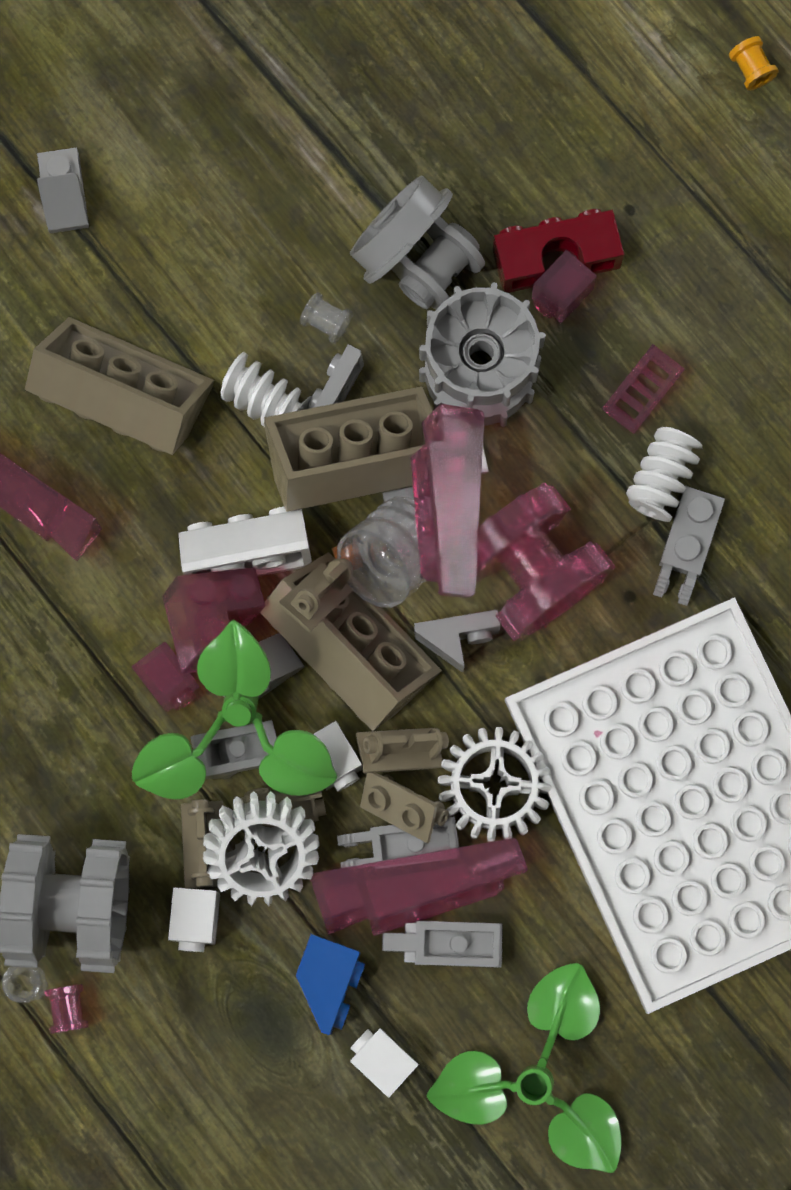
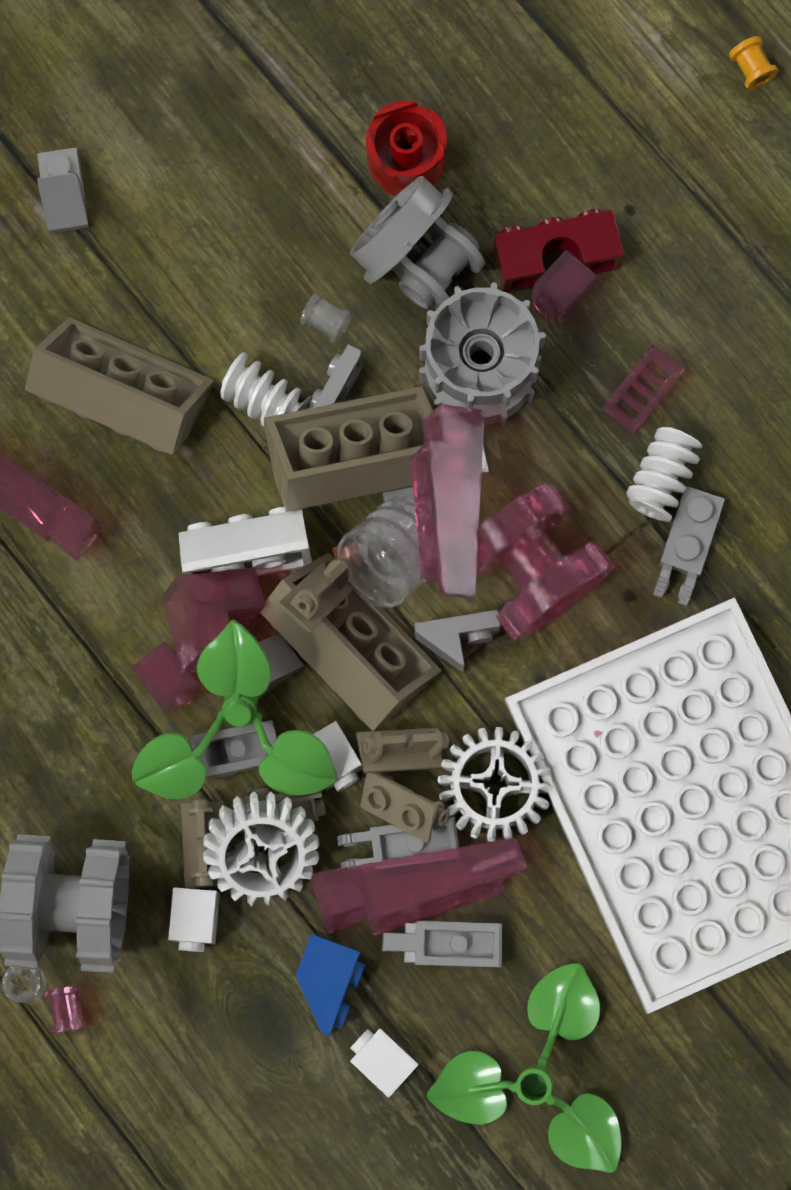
(407, 126): none -> red brick

